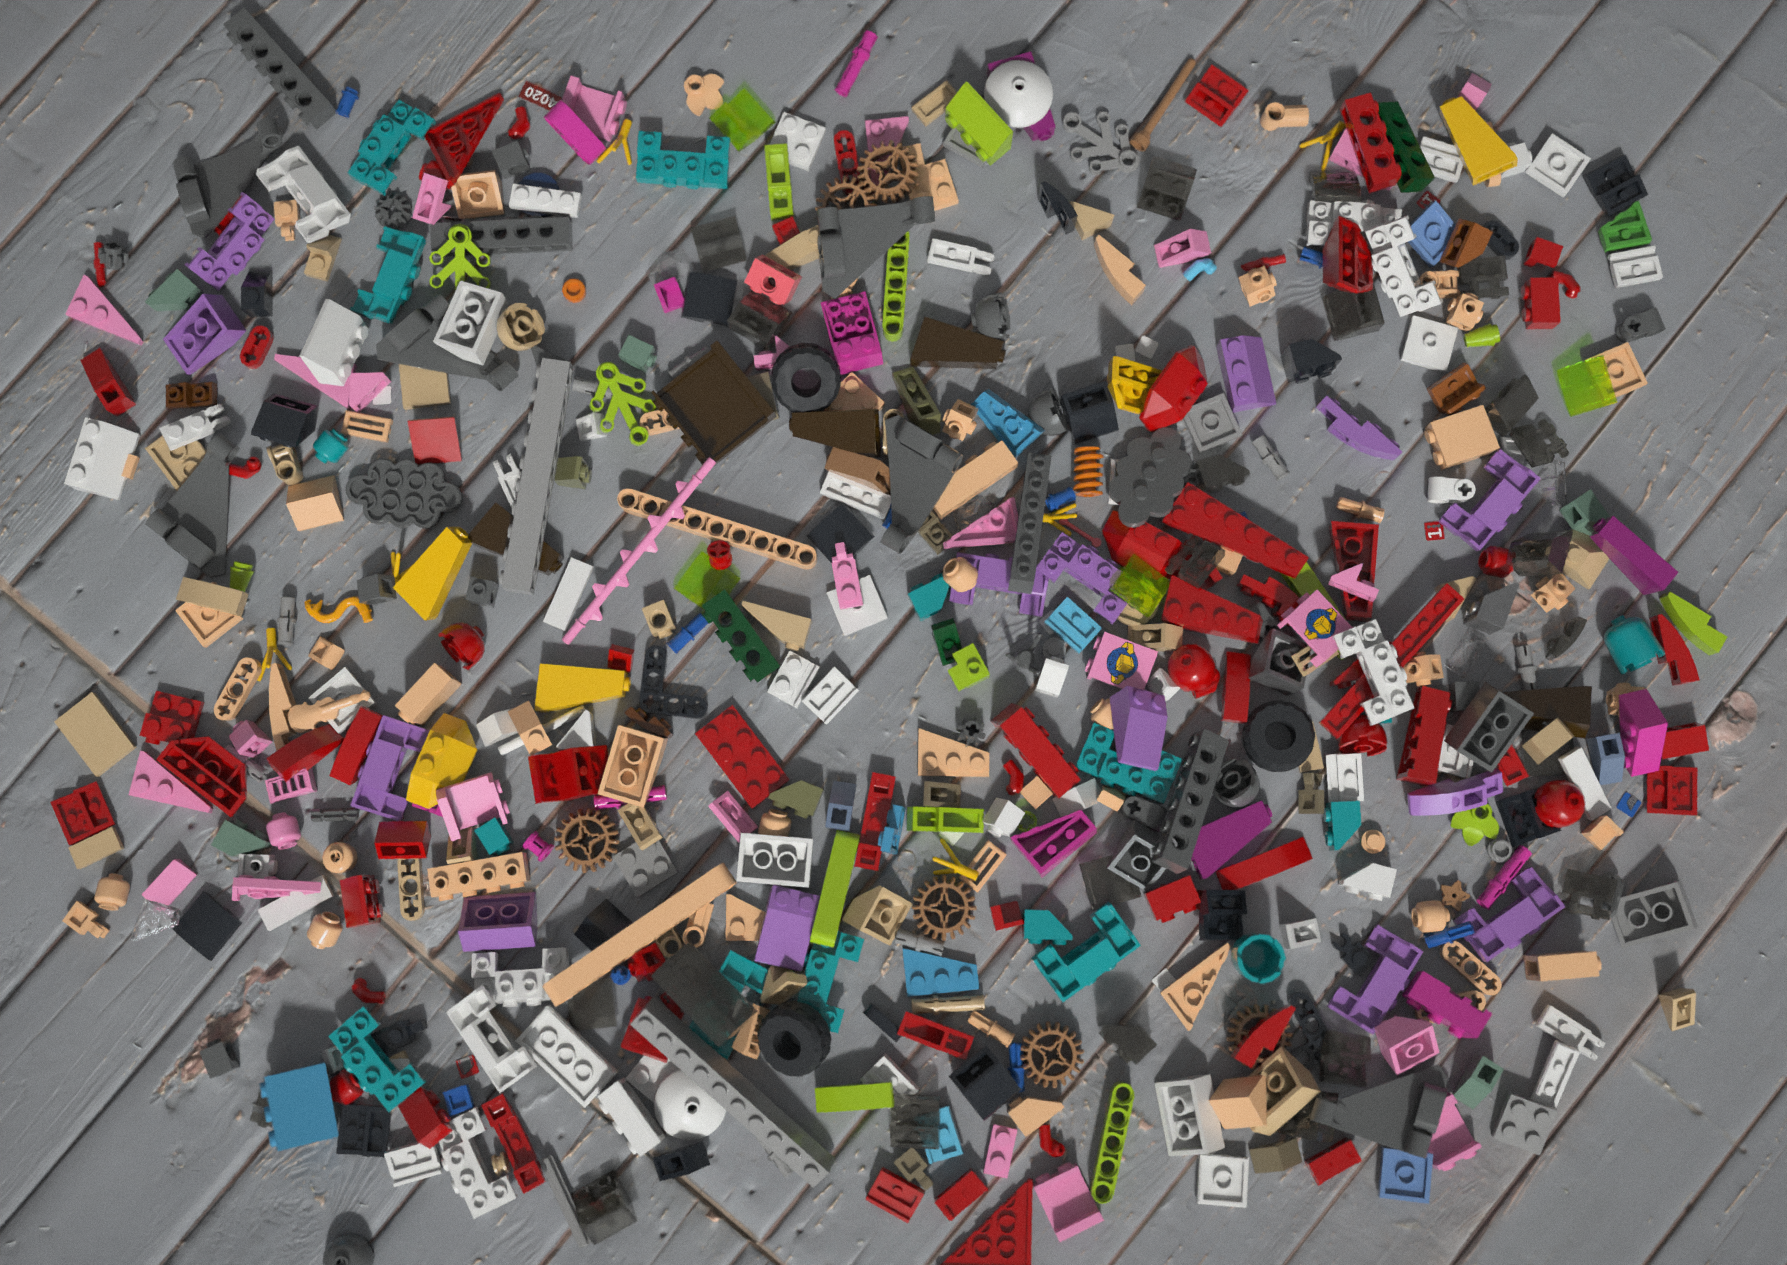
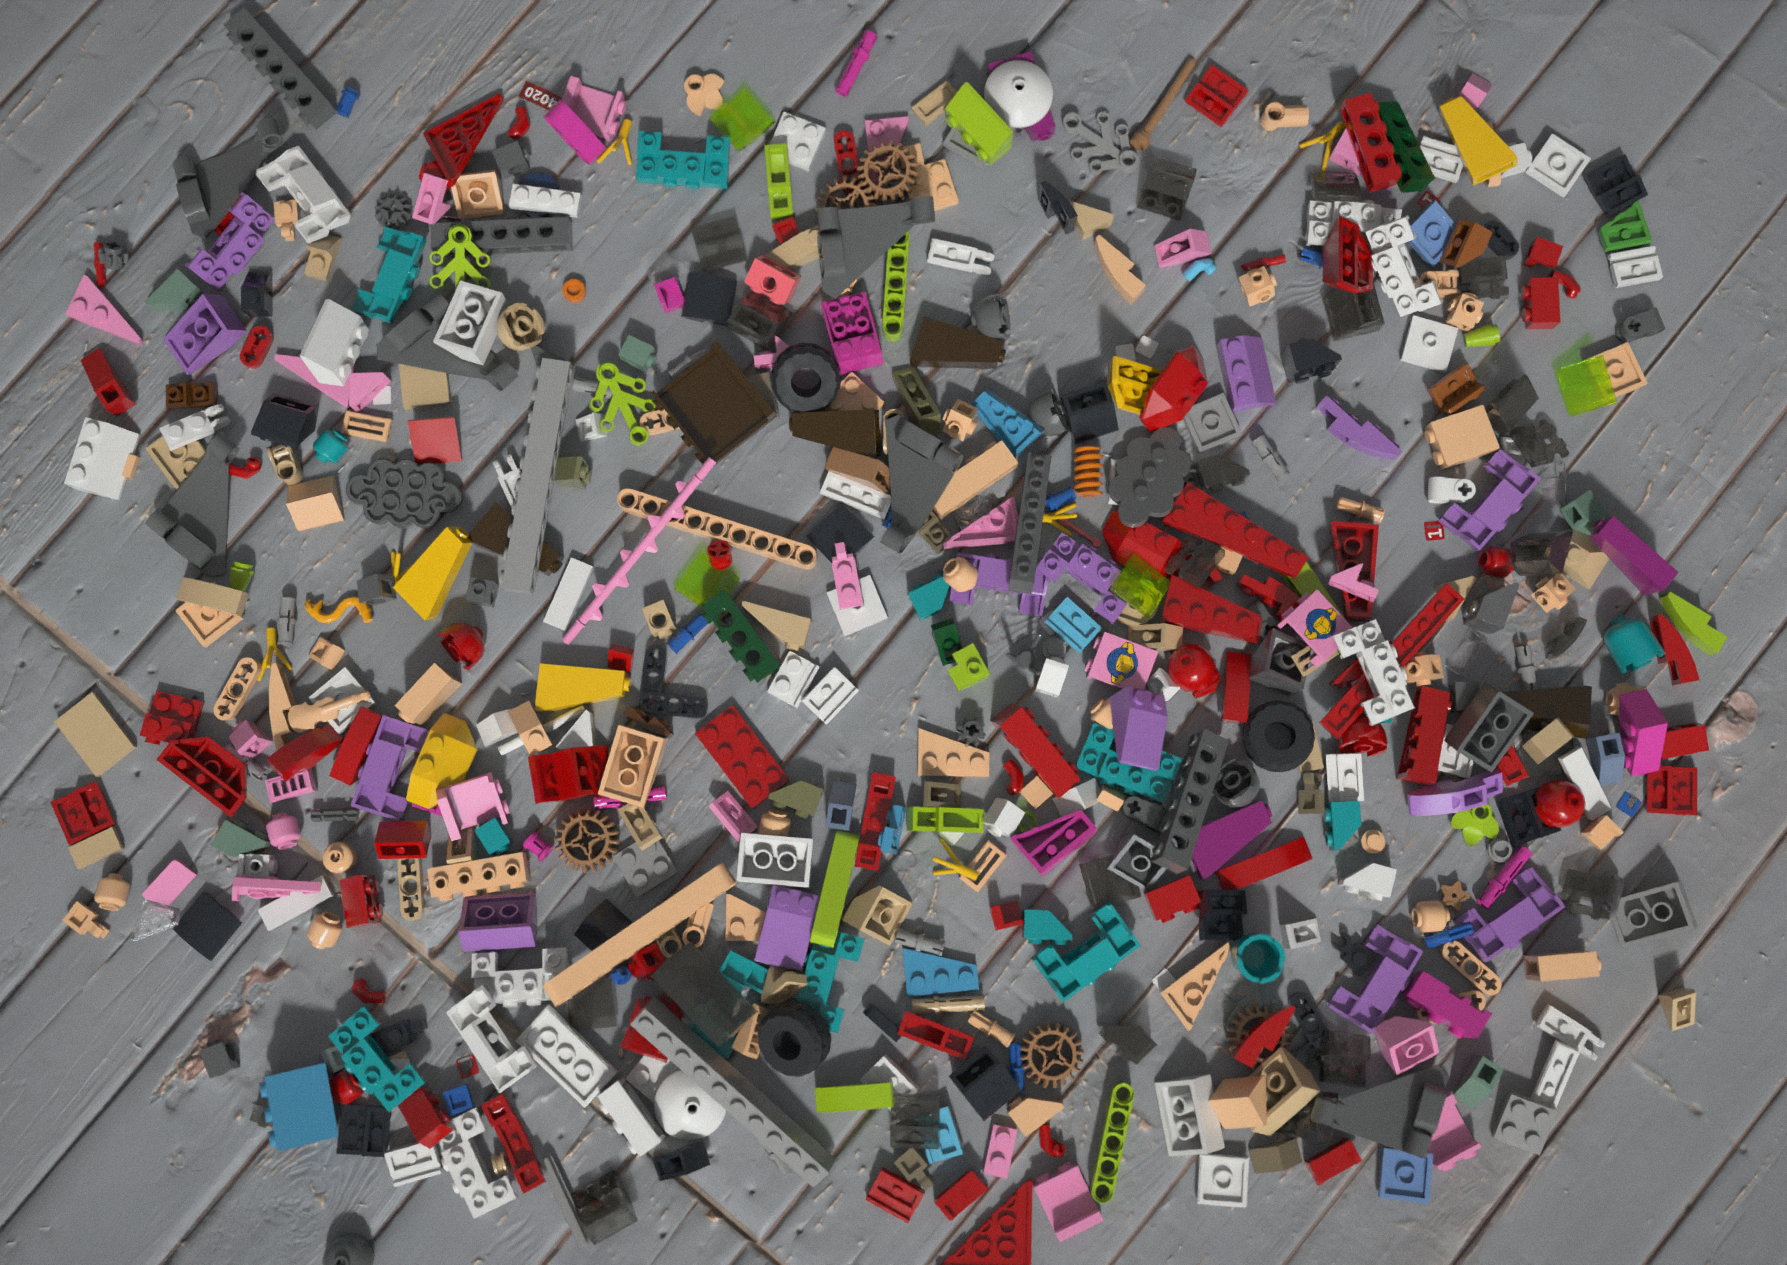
(156, 783): bright pink wing -> none
(385, 144): teal bracket -> none
(960, 907): medium nougat gear -> none

